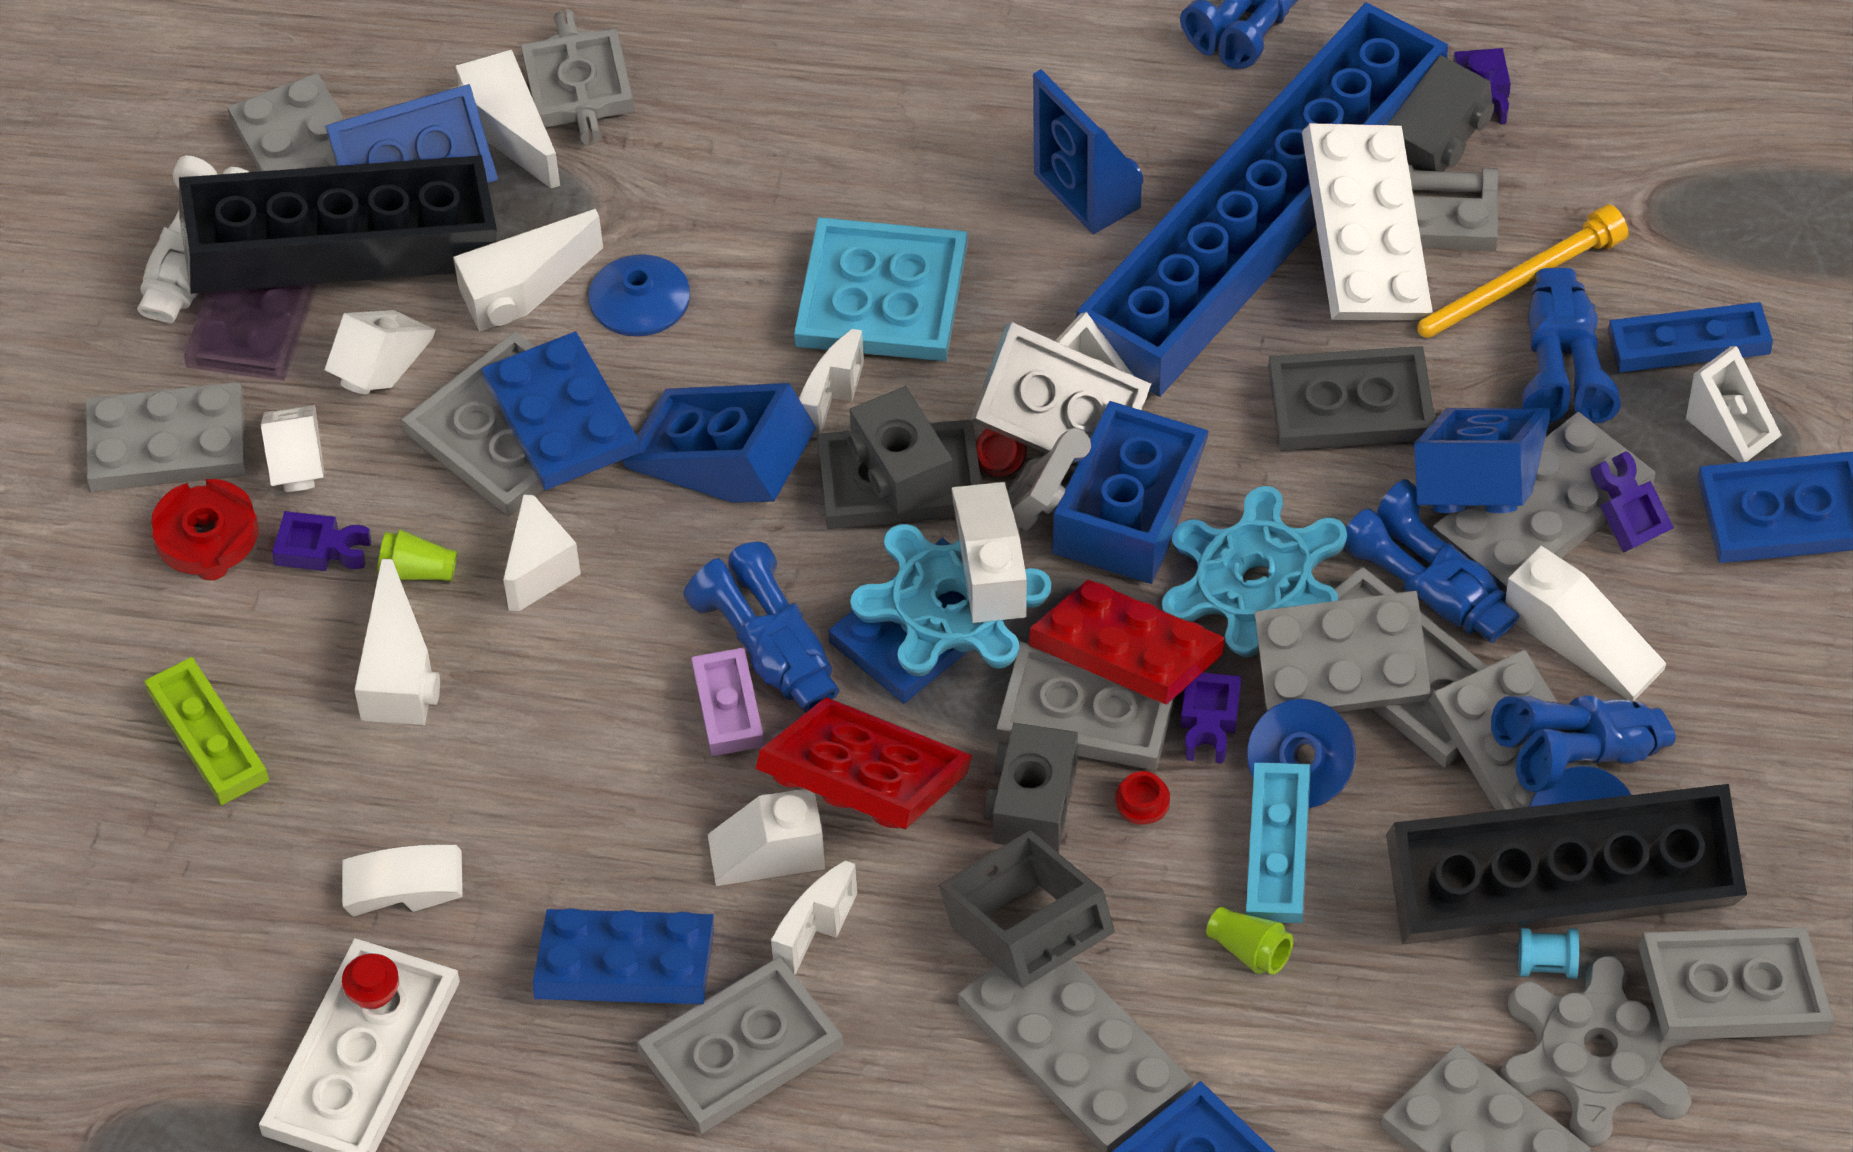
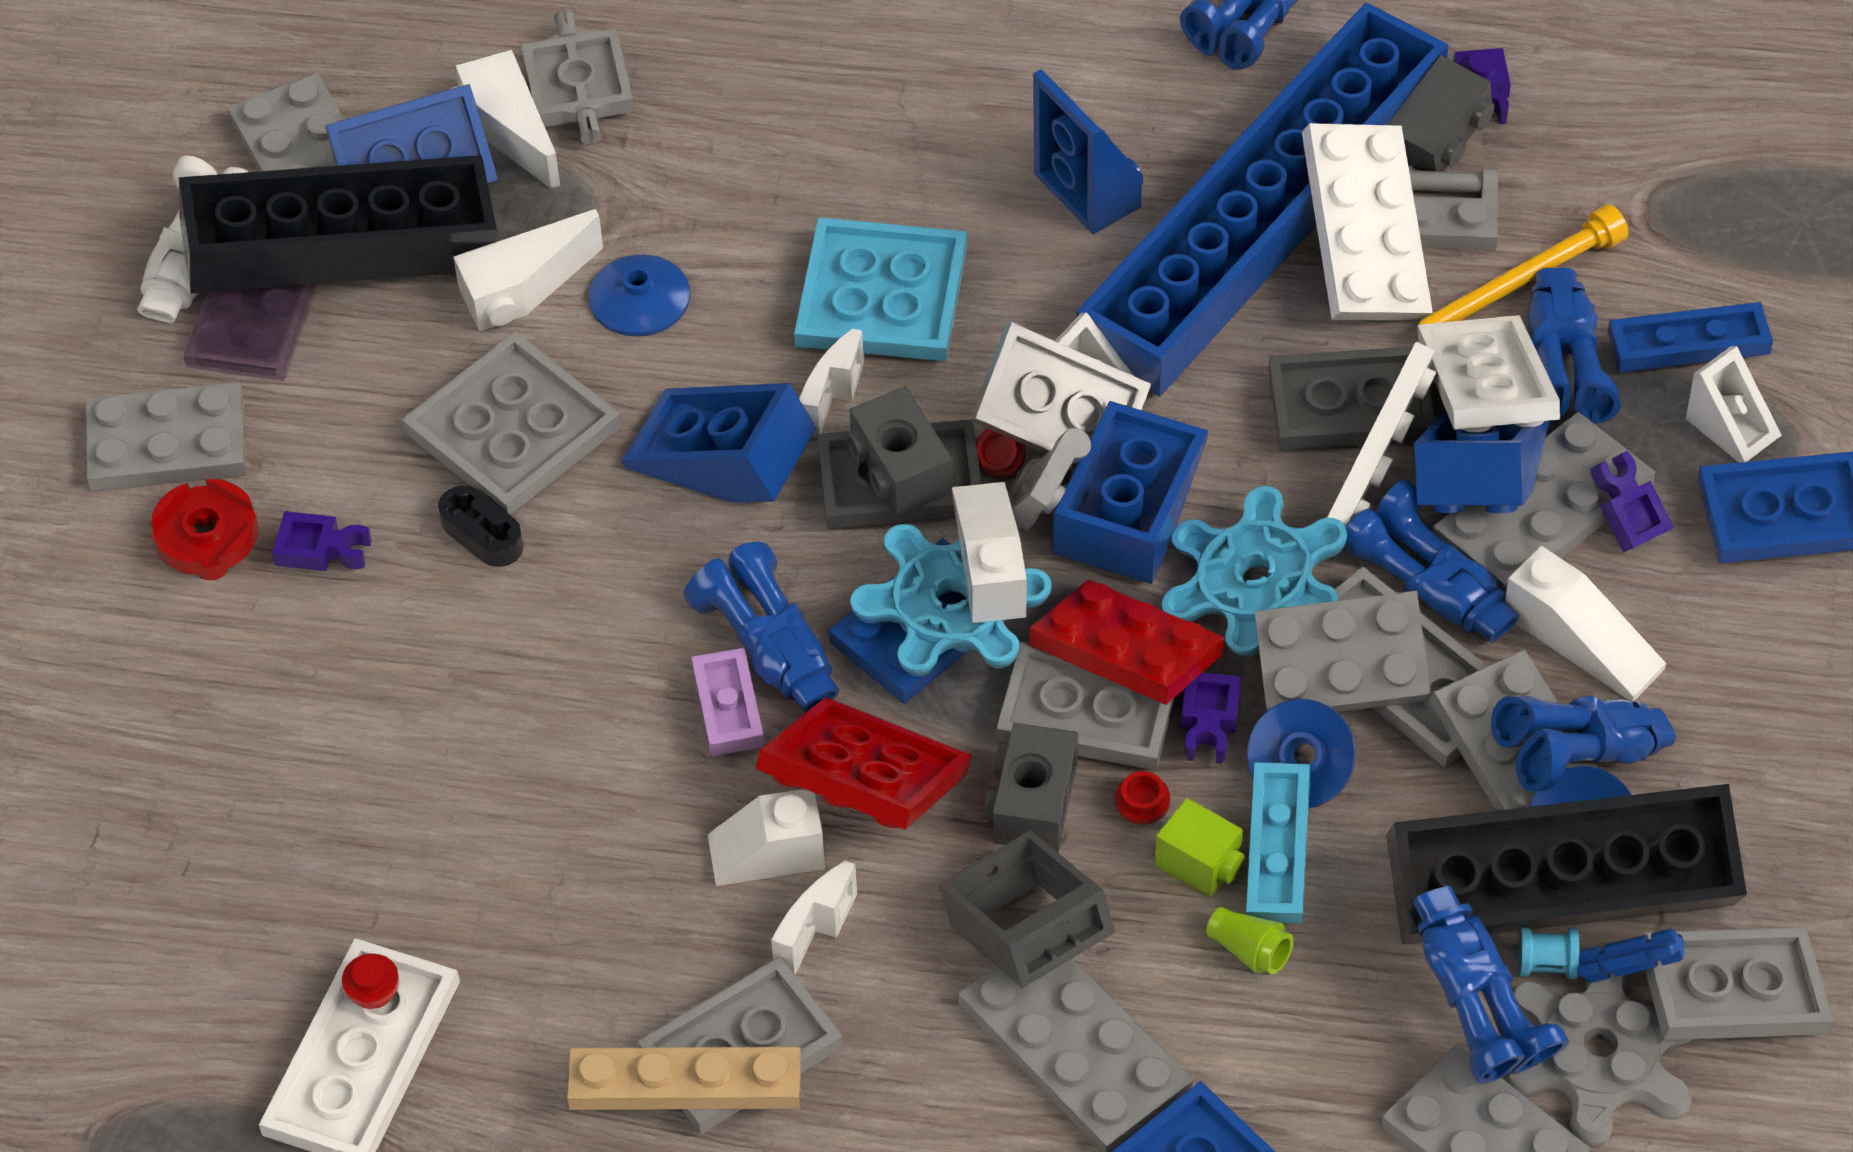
(206, 731): lime plate -> none
(293, 447): white slope -> none
(376, 349): white slope -> none
(395, 665): white slope -> none
(410, 874): white slope -> none
(417, 557): lime cone -> none
(487, 519): none -> black beam
(539, 556): white slope -> none
(560, 410): blue plate -> none
(624, 956): blue plate -> none
(684, 1078): none -> tan plate
(1199, 848): none -> lime brick
(1390, 425): none -> white plate
(1467, 963): none -> blue piece
(1489, 373): none -> white plate
(1631, 955): none -> blue axle

